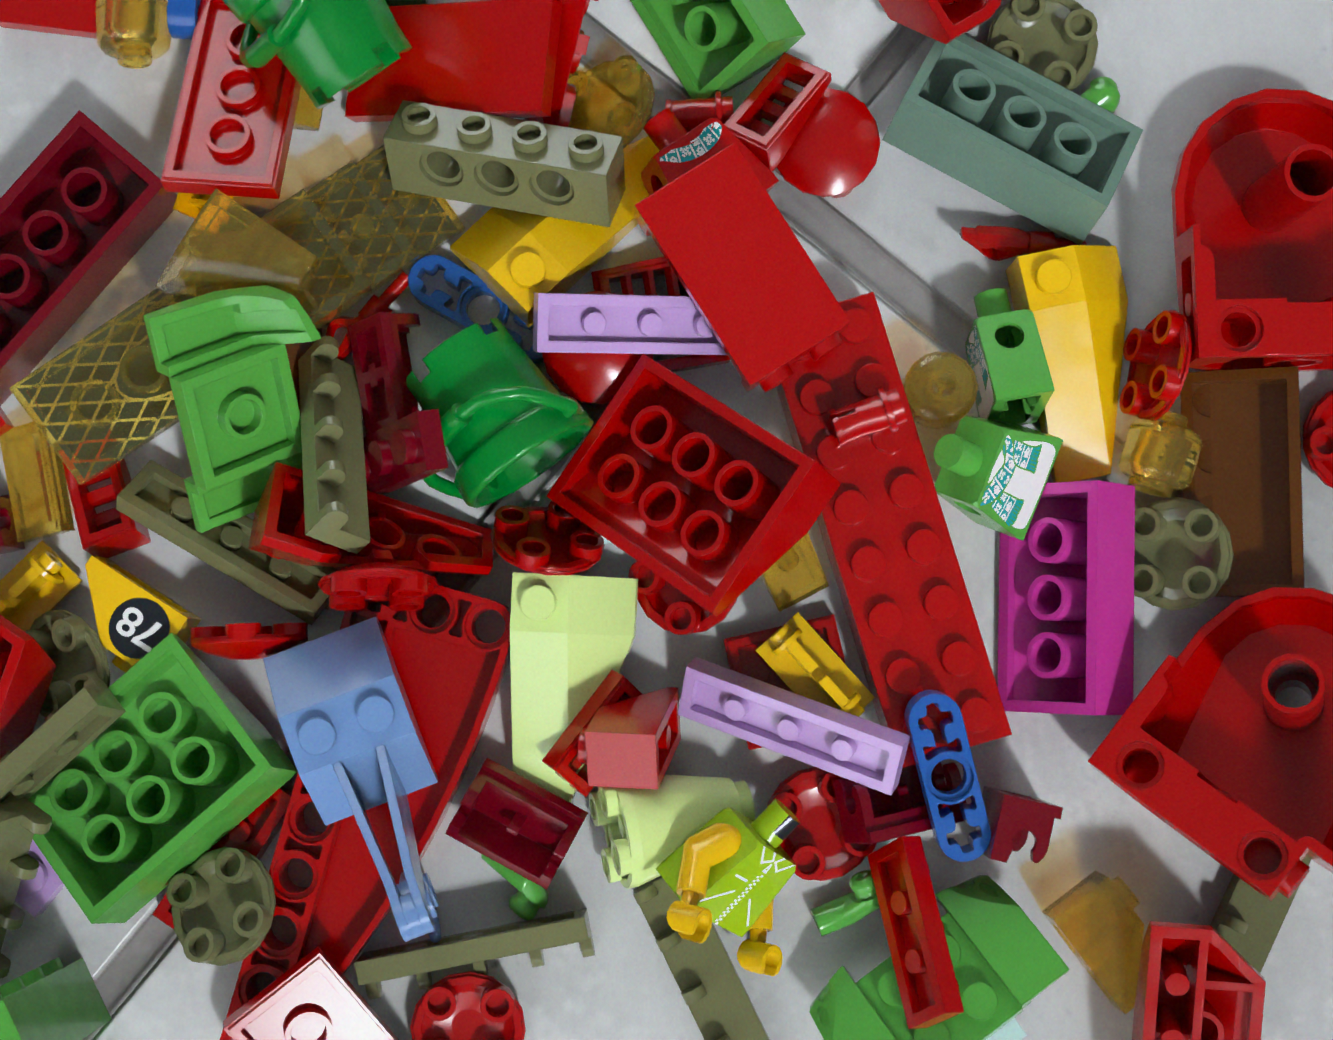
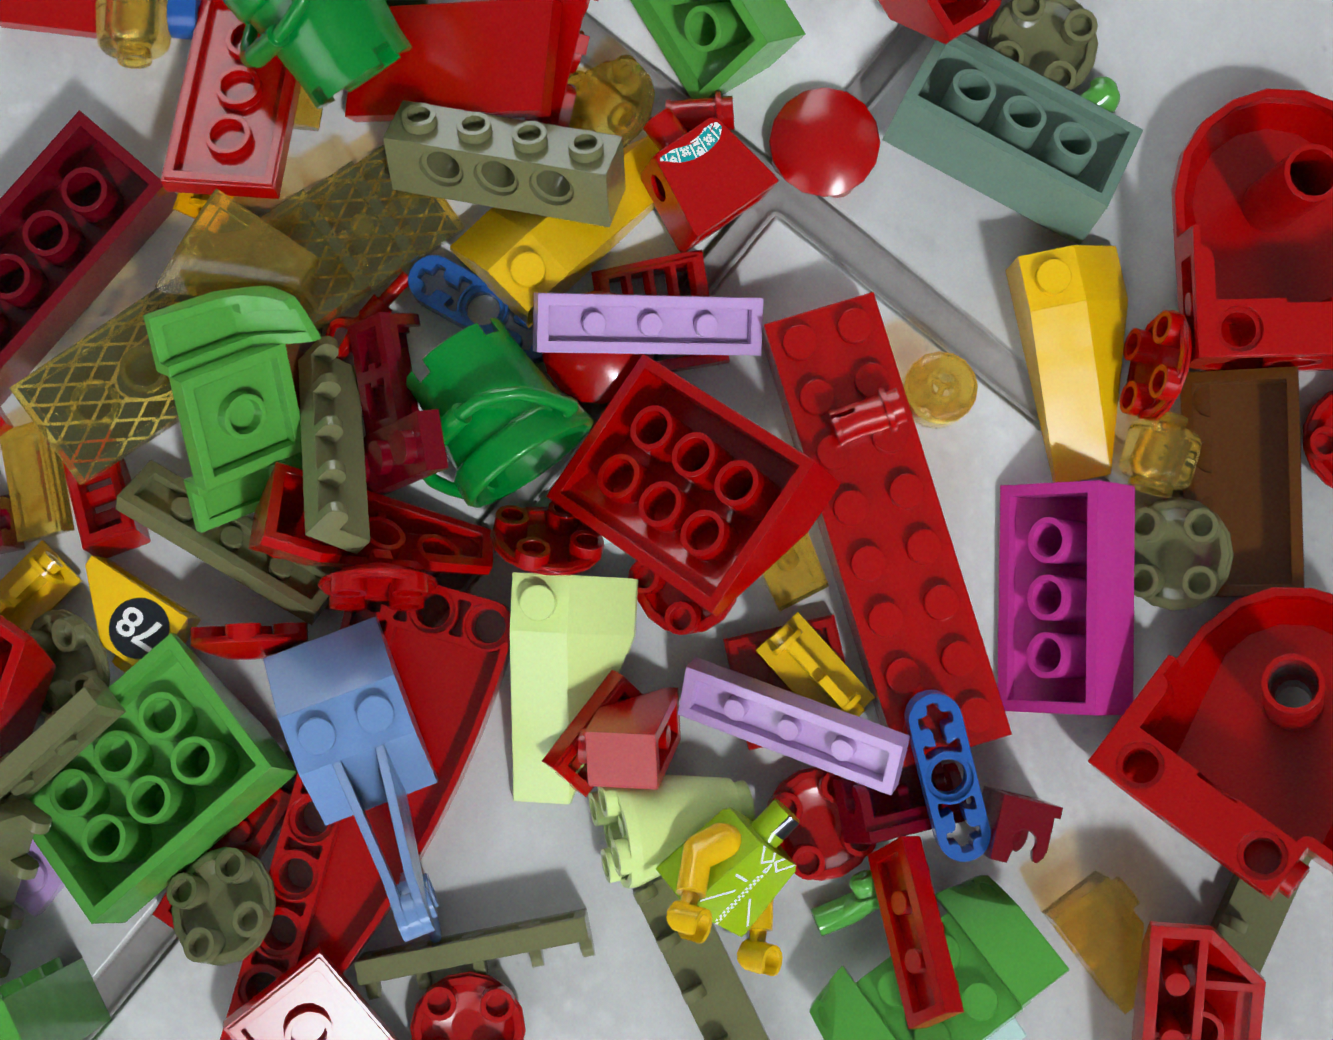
(516, 823): dark red hinge -> none
(529, 896): bright green arm -> none
(743, 268): red panel -> none
(773, 142): red slope -> none
(995, 472): bright green torso -> none
(1005, 242): red hand -> none
(1007, 361): bright green torso -> none

